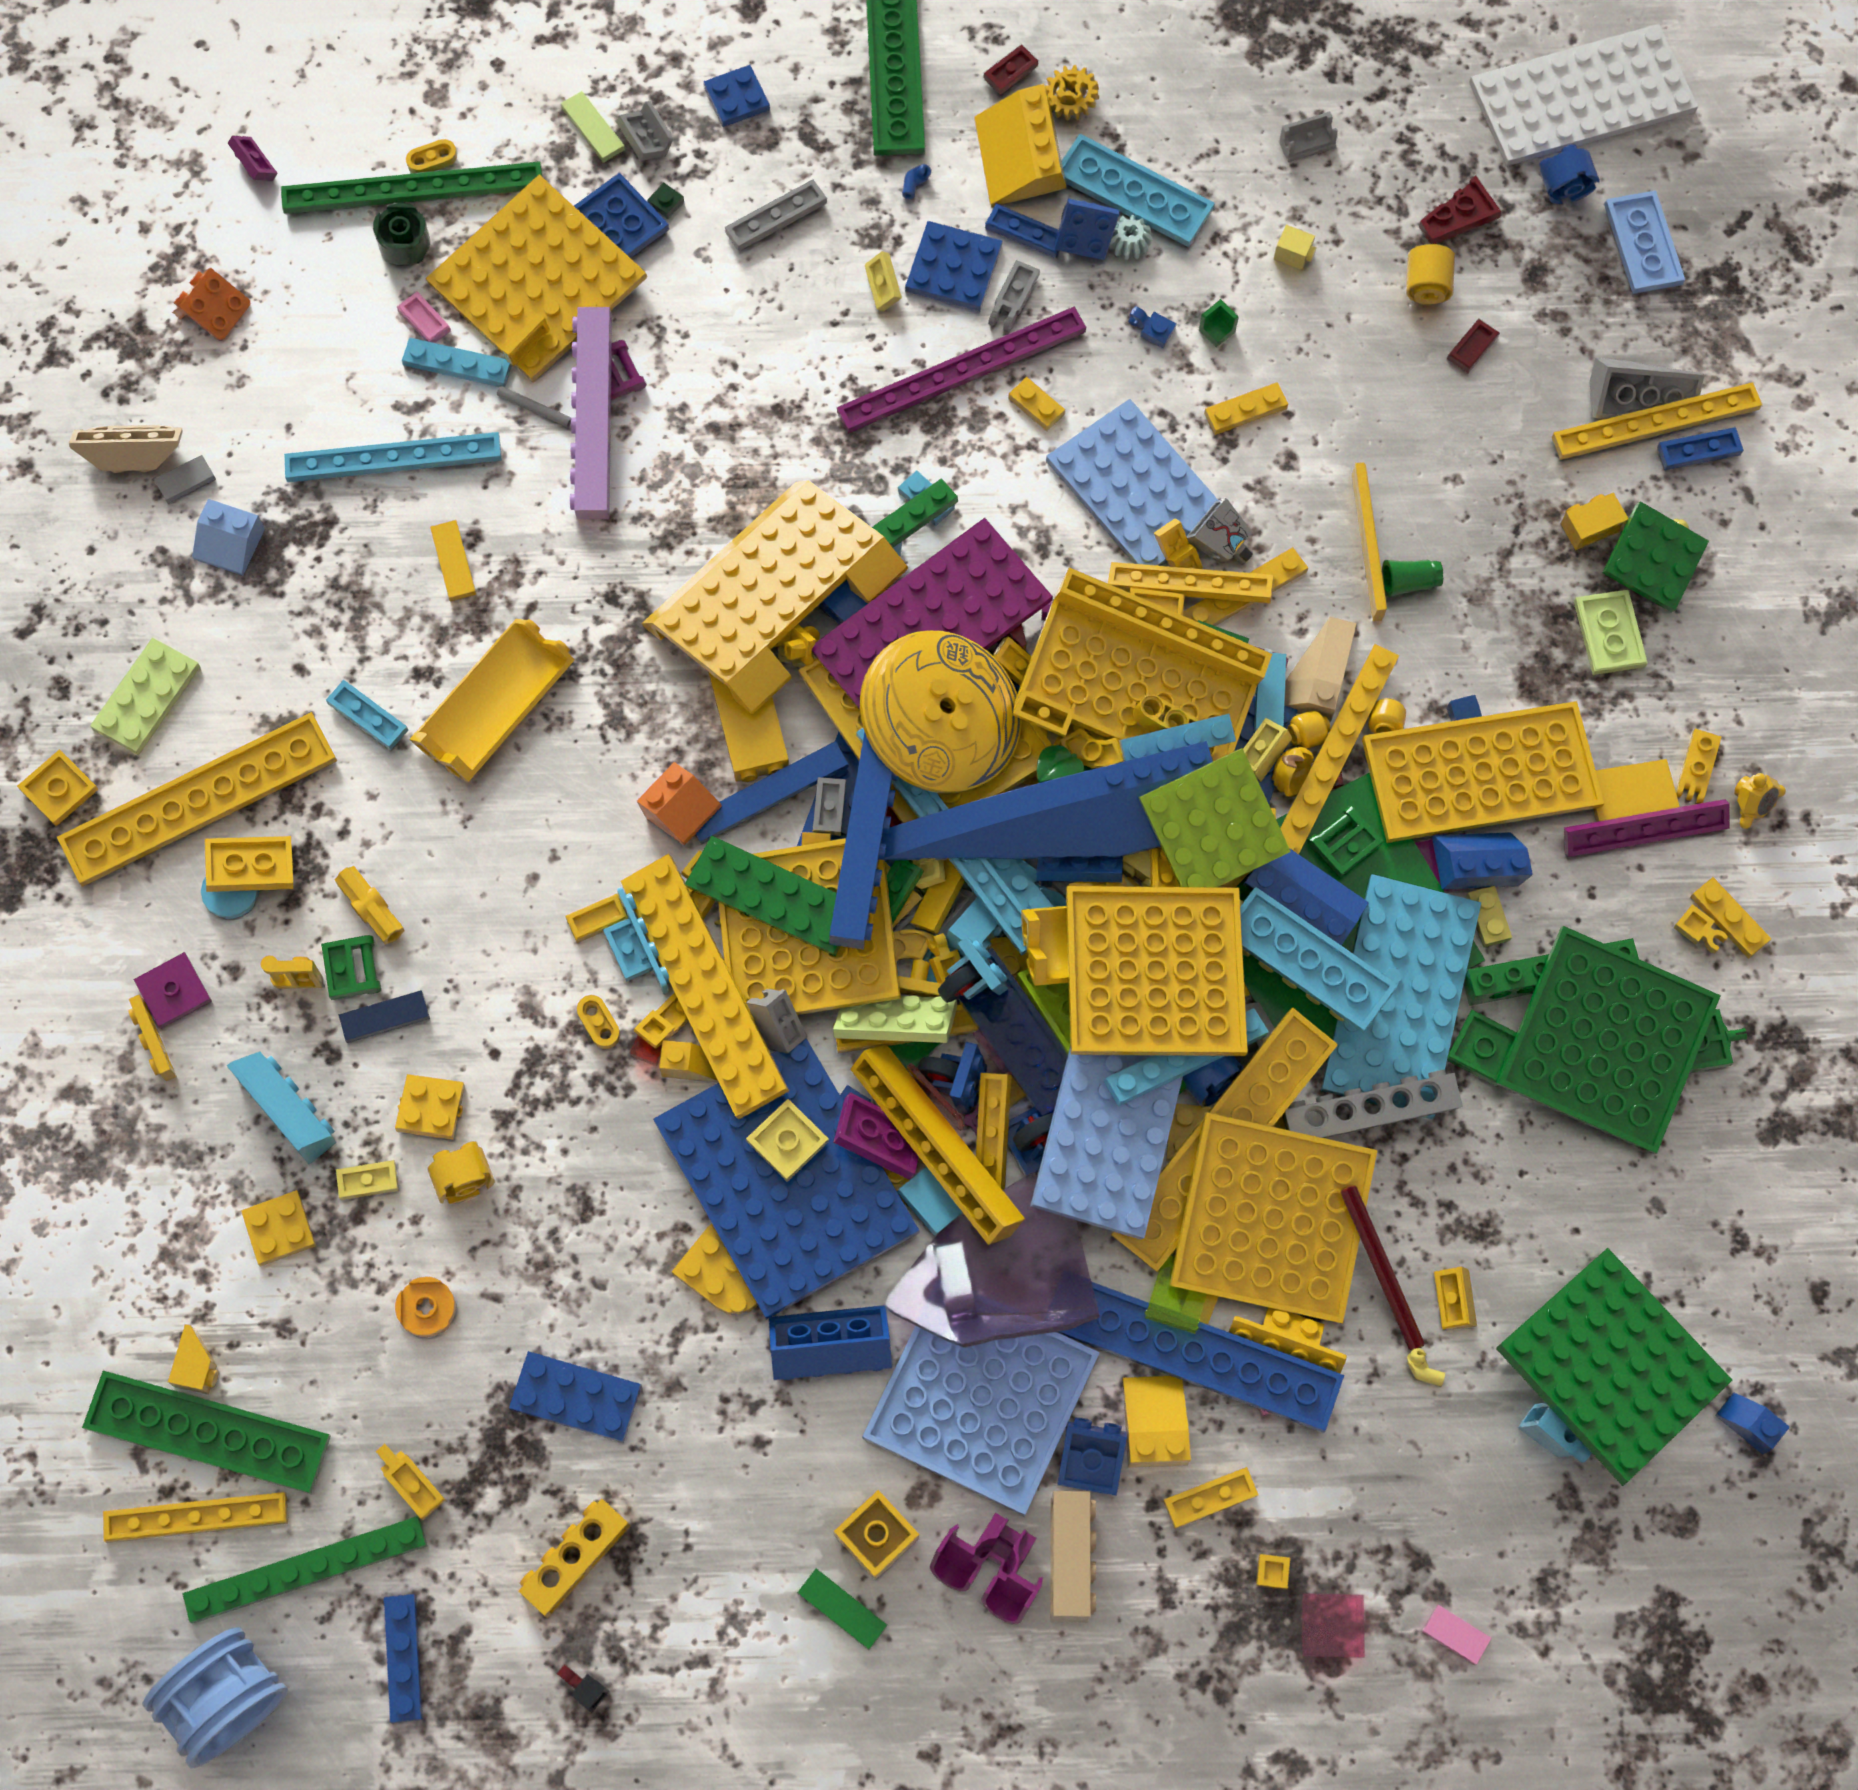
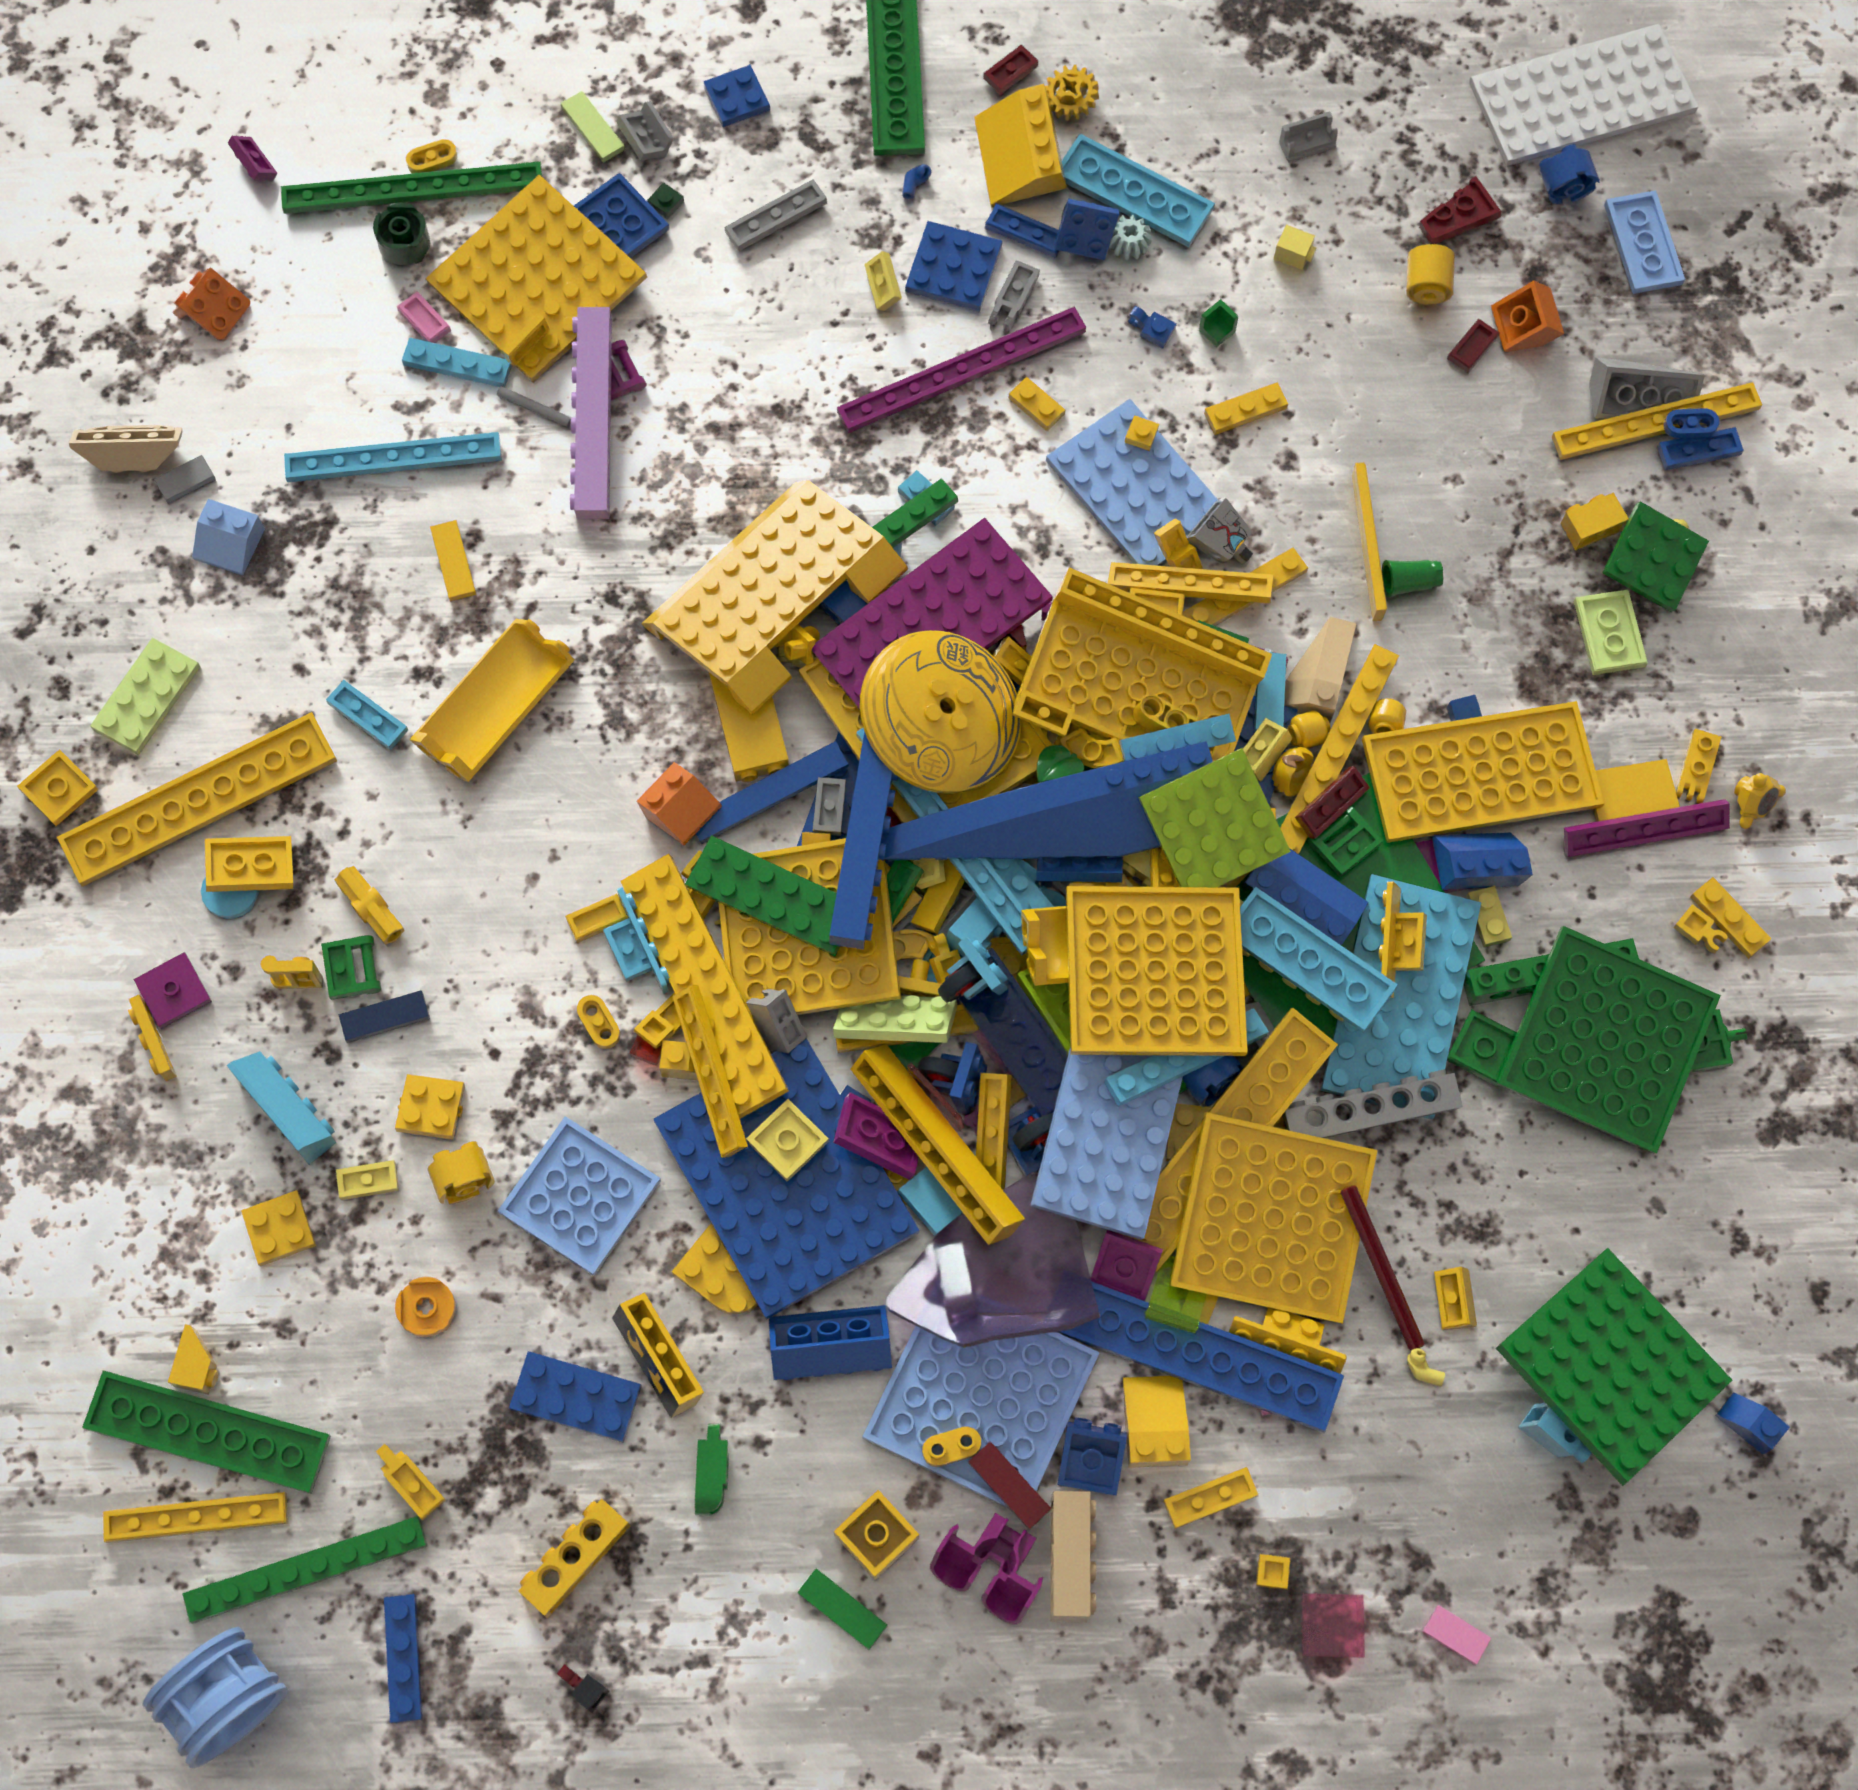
(579, 1196): none -> light blue plate
(657, 1355): none -> yellow brick
(710, 1071): none -> yellow tile
(711, 1472): none -> green piece
(952, 1448): none -> yellow plate
(1009, 1485): none -> dark red tile
(1126, 1265): none -> magenta plate
(1141, 433): none -> yellow plate
(1332, 802): none -> dark red tile
(1403, 936): none -> yellow bracket
(1527, 318): none -> orange slope
(1690, 421): none -> blue plate

